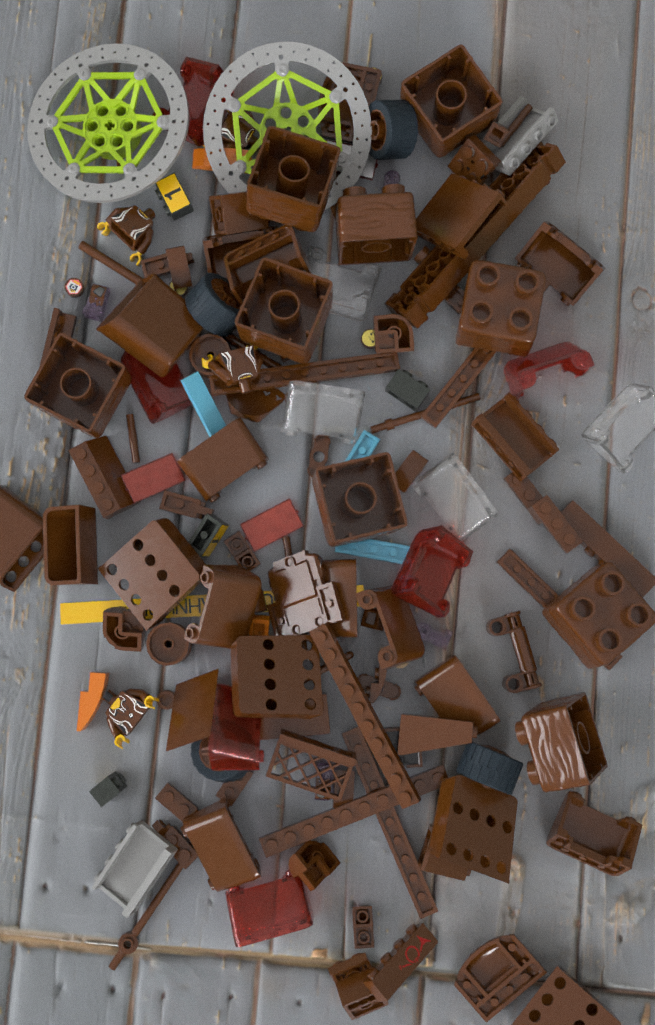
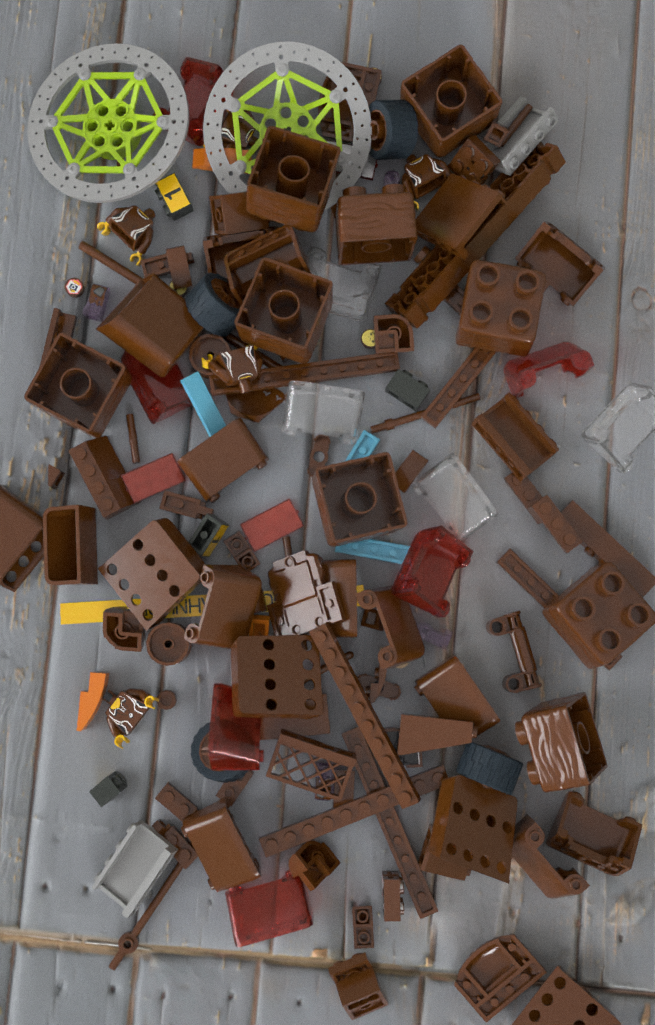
(54, 476): none -> reddish brown slope
(192, 710): reddish brown sticker -> none
(392, 902): none -> reddish brown piece
(400, 962): reddish brown brick -> none
(424, 175): none -> reddish brown torso
(551, 882): none -> reddish brown windscreen

